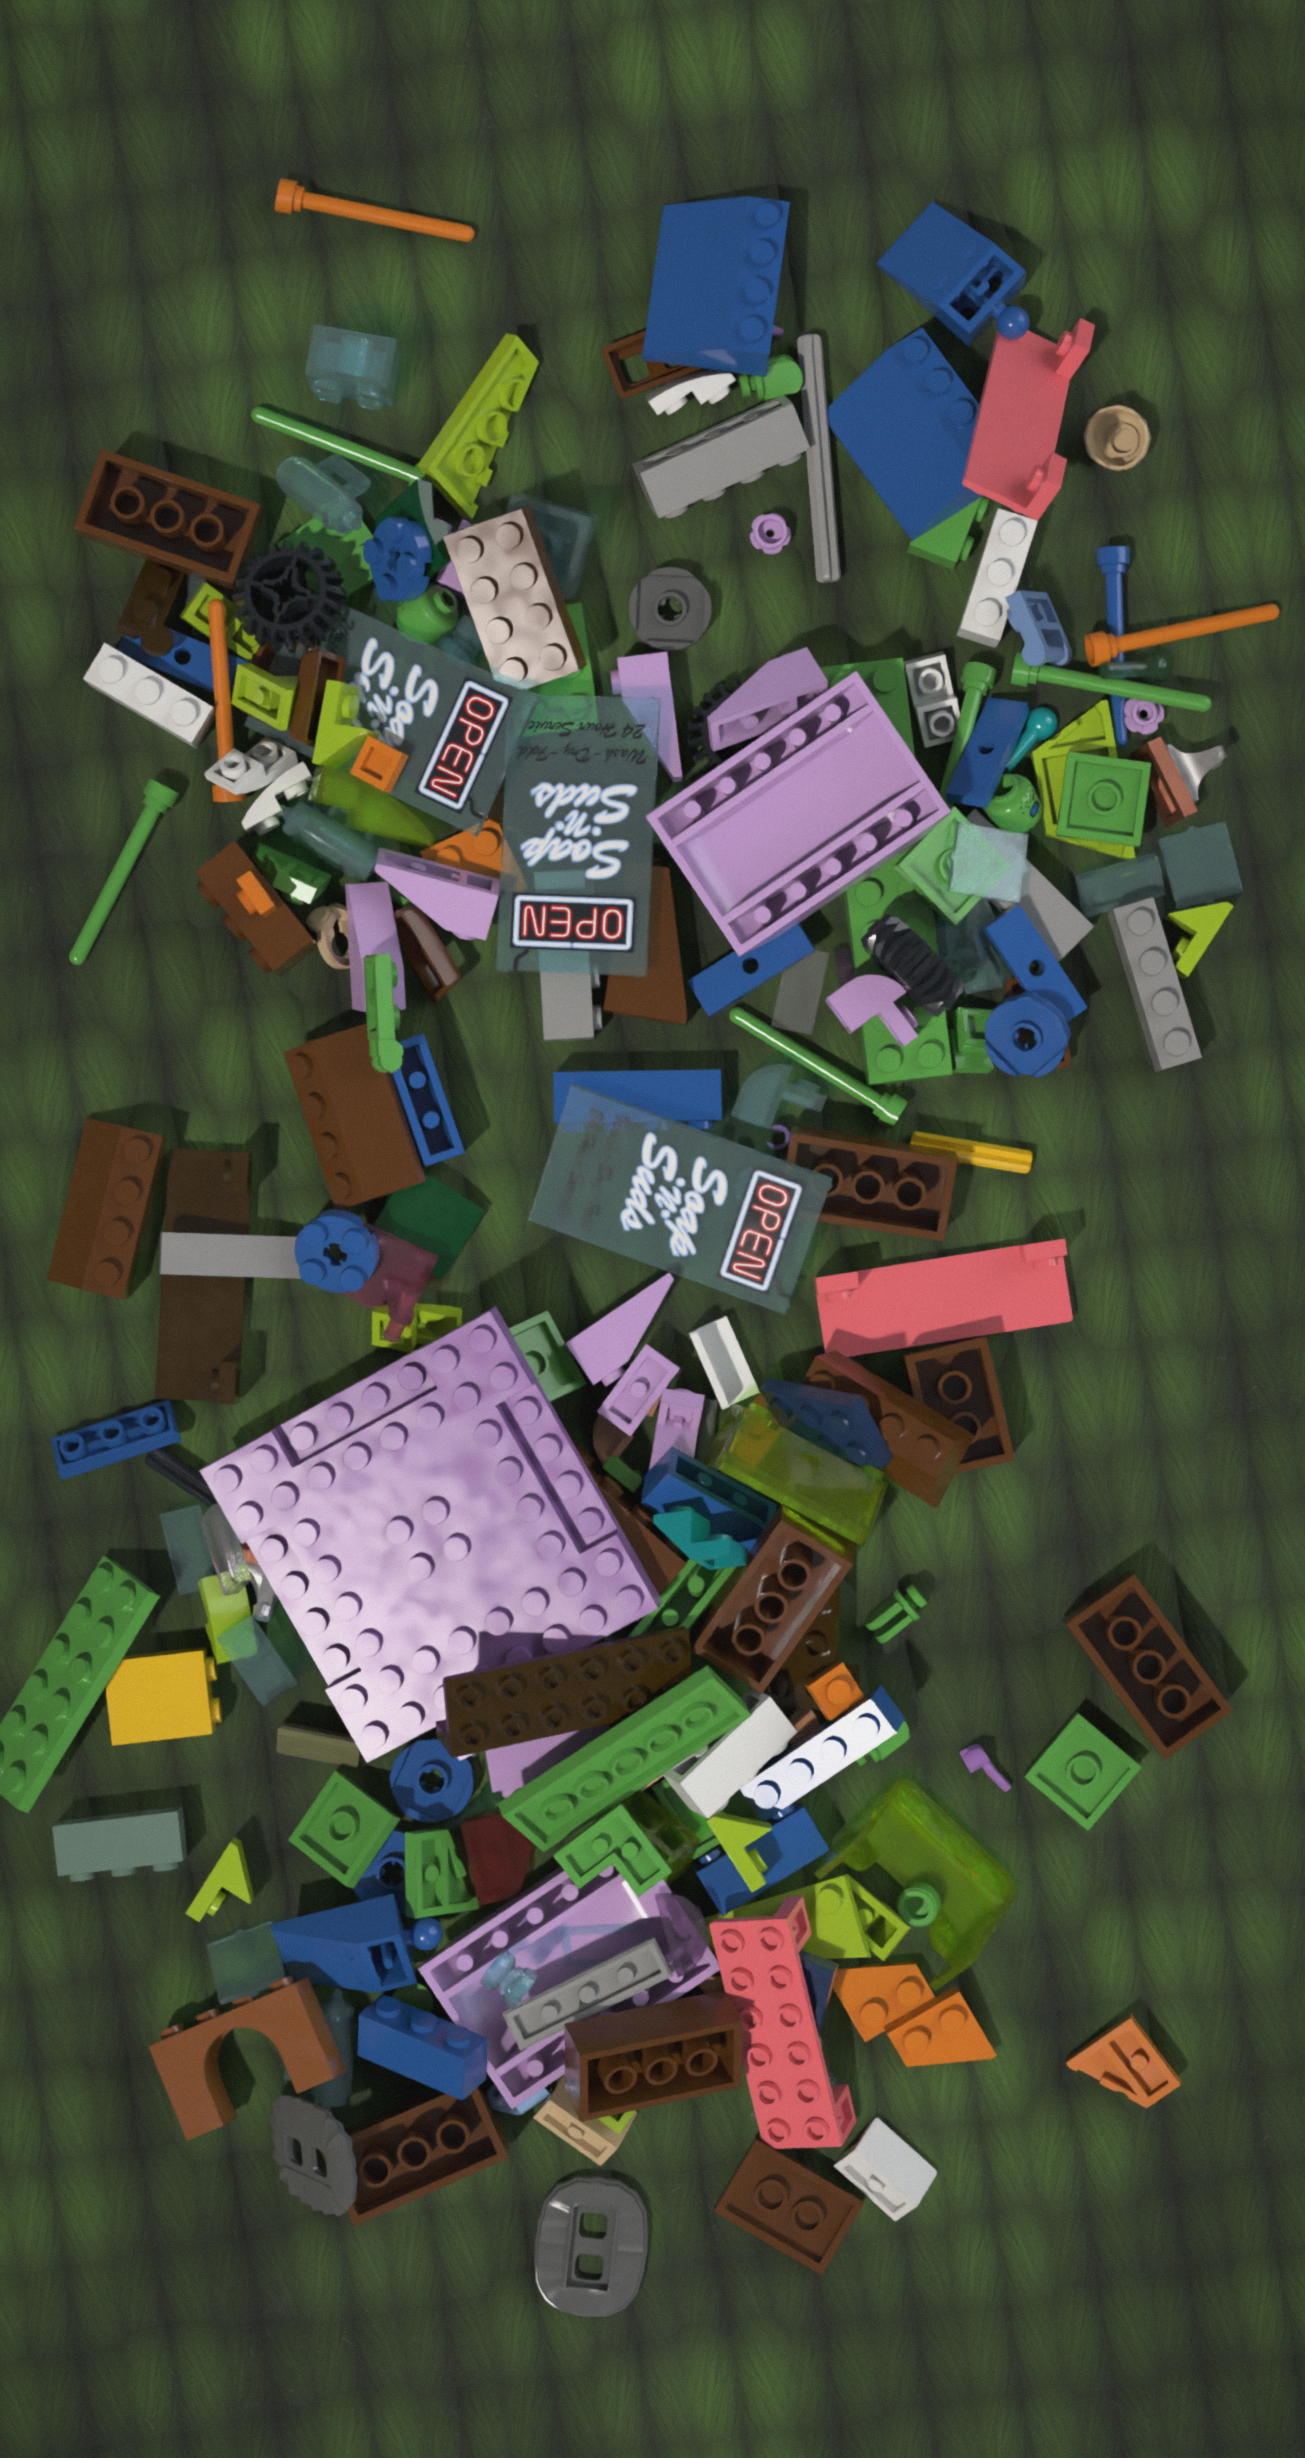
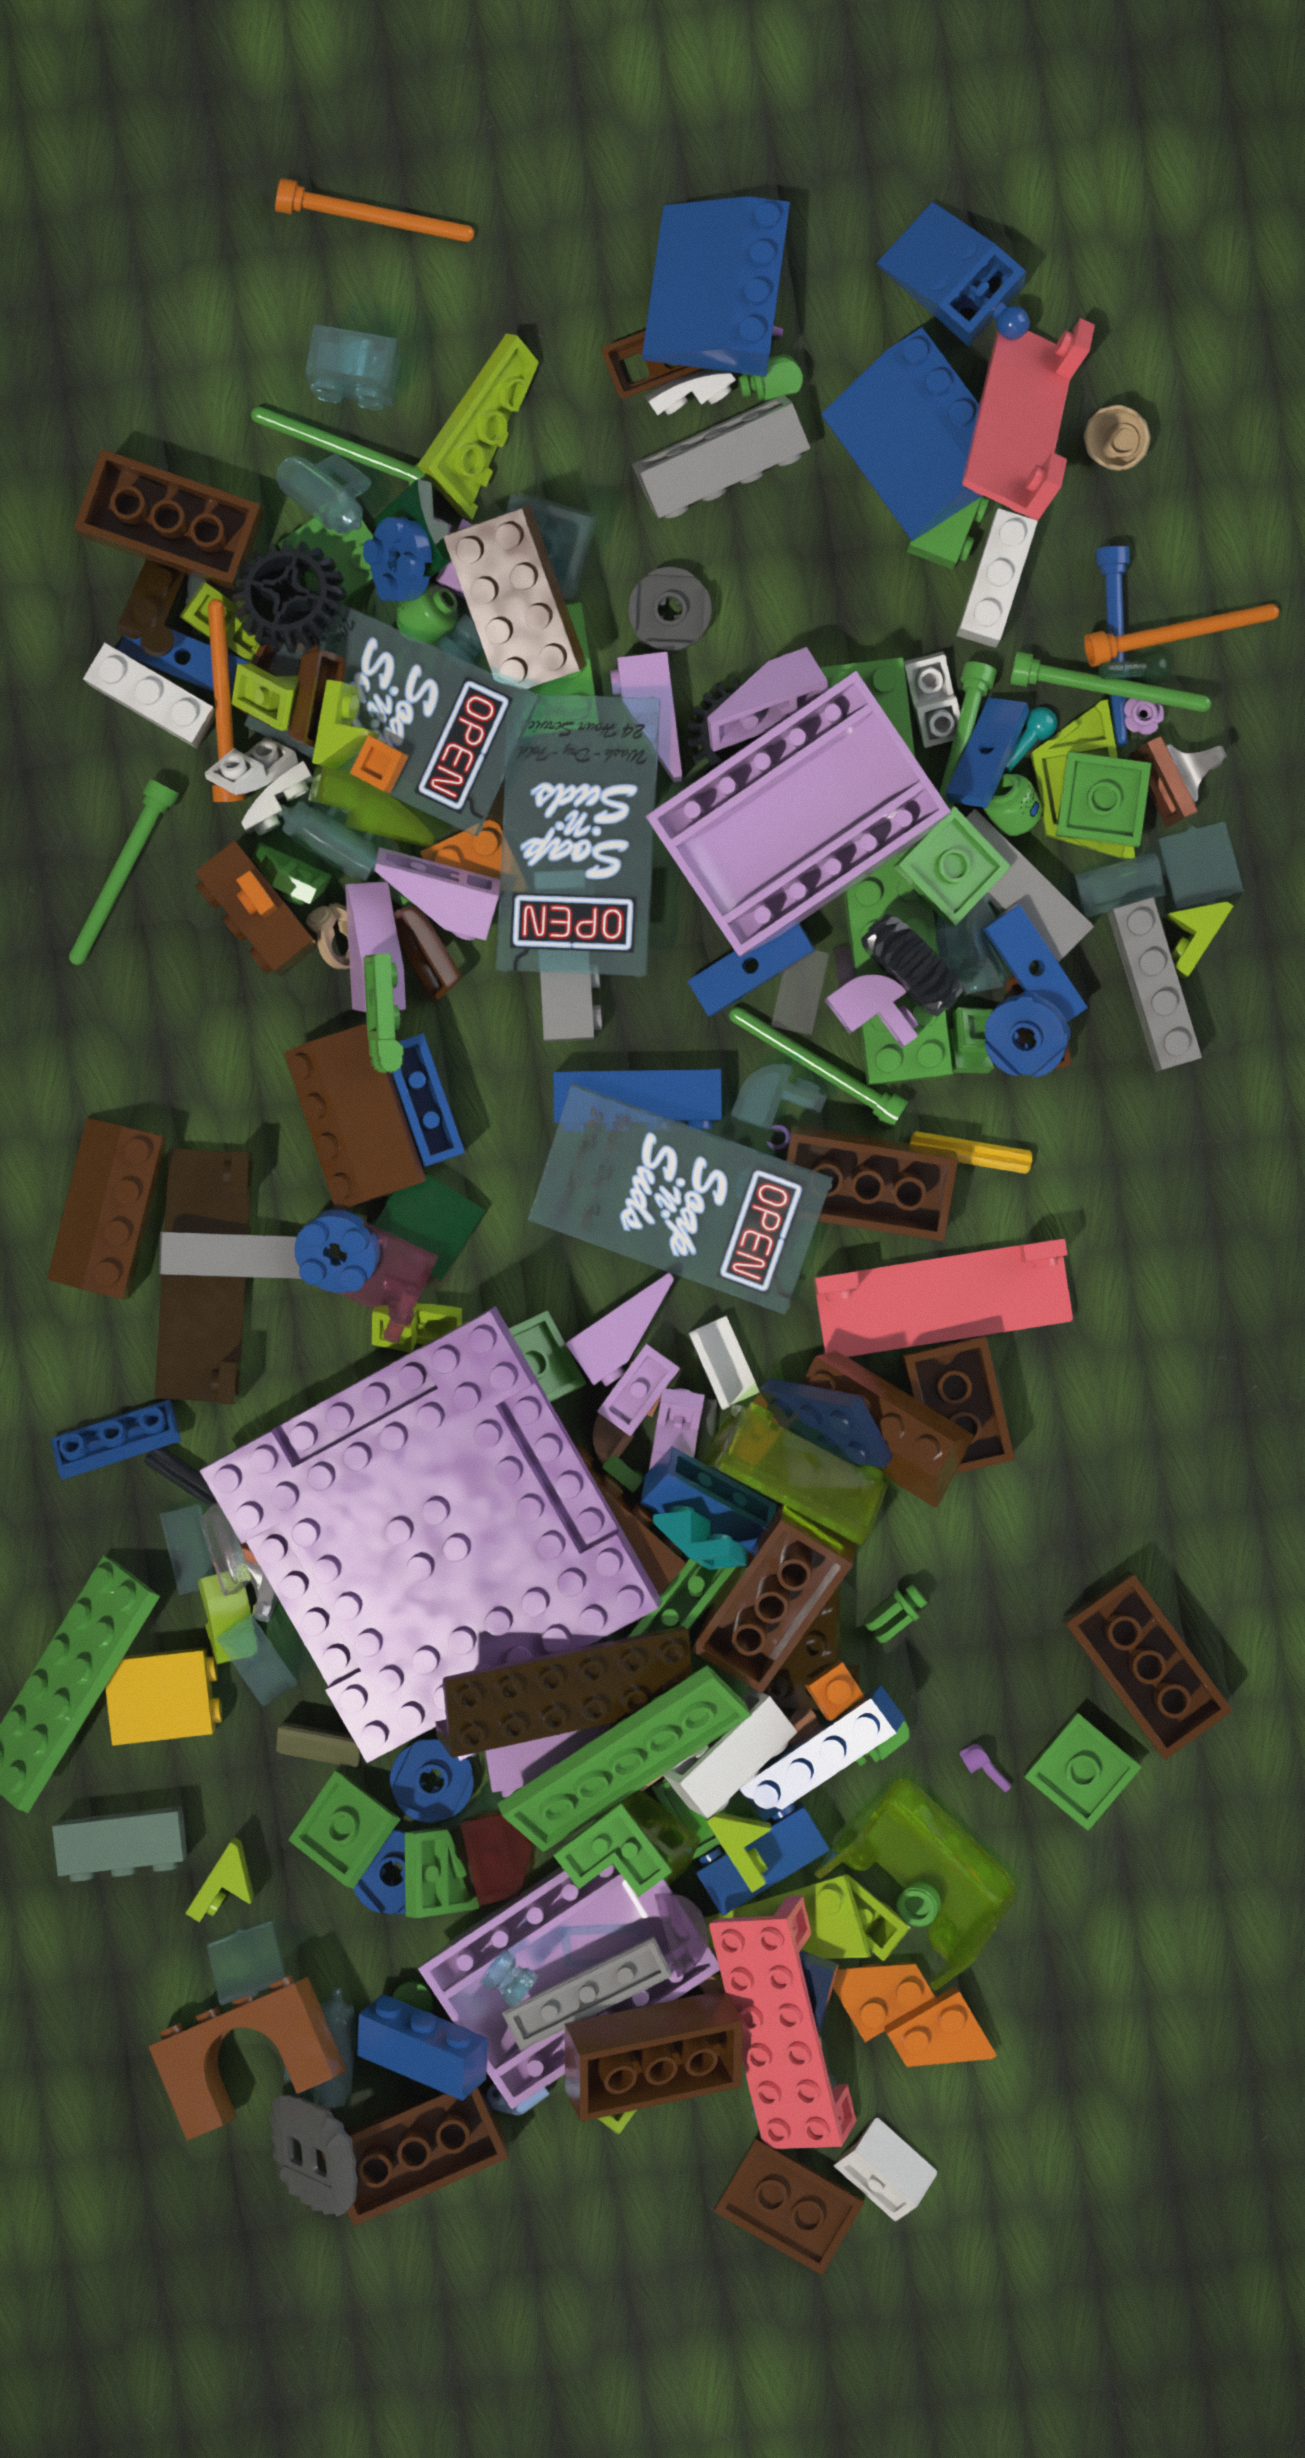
(355, 1945): blue slope -> none
(560, 2242): dark grey piece -> none
(589, 2136): tan panel -> none
(661, 992): reddish brown slope -> none
(772, 522): lavender plate -> none
(819, 459): light grey axle -> none
(987, 862): clear light blue piece -> none
(1035, 618): medium blue plate -> none
(1127, 2063): orange wing -> none

